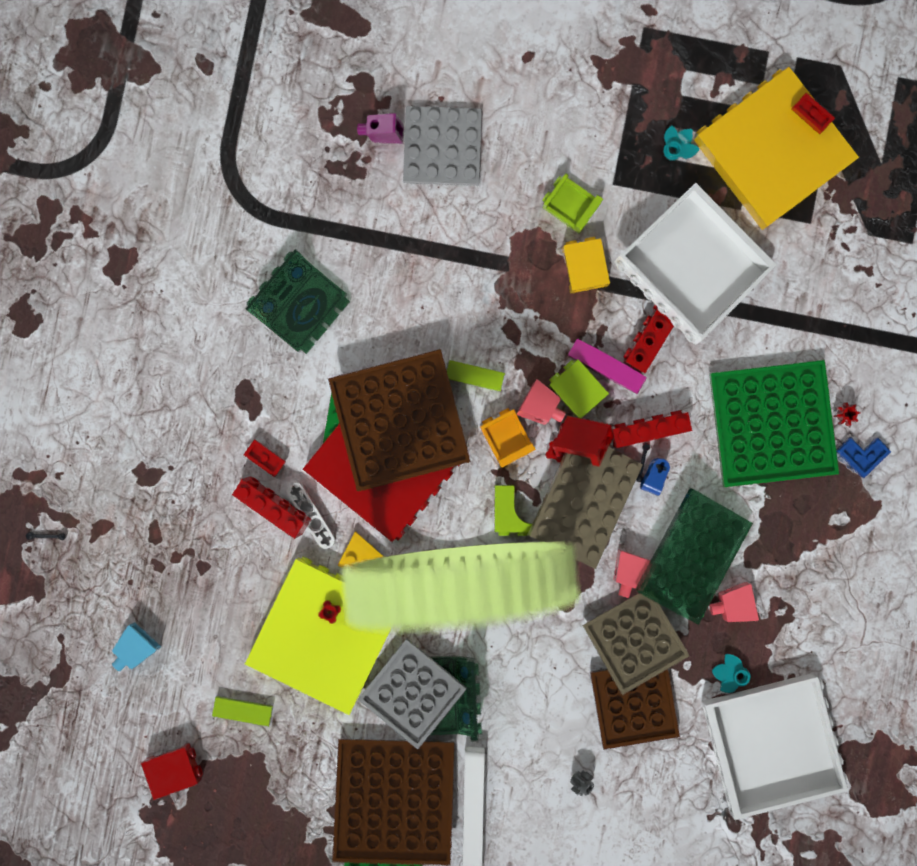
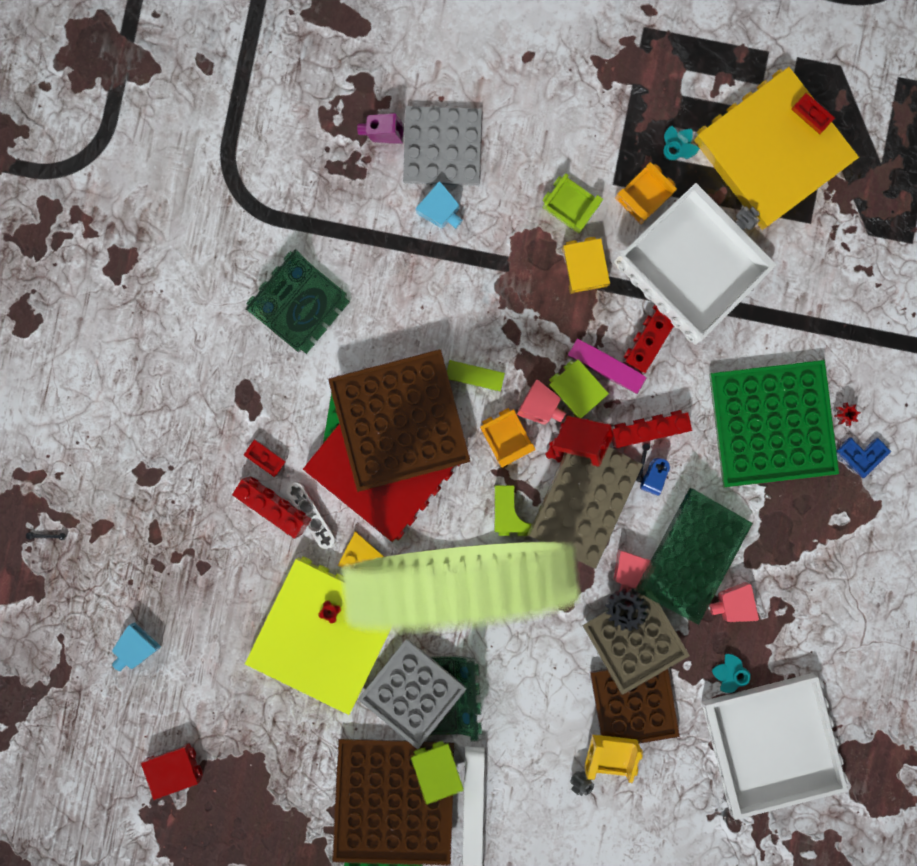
(242, 711): lime tile -> none
(436, 772): none -> lime panel
(439, 207): none -> medium azure torso
(613, 757): none -> yellow panel
(626, 618): none -> black gear
(646, 193): none -> light orange panel
(747, 218): none -> flat silver gear

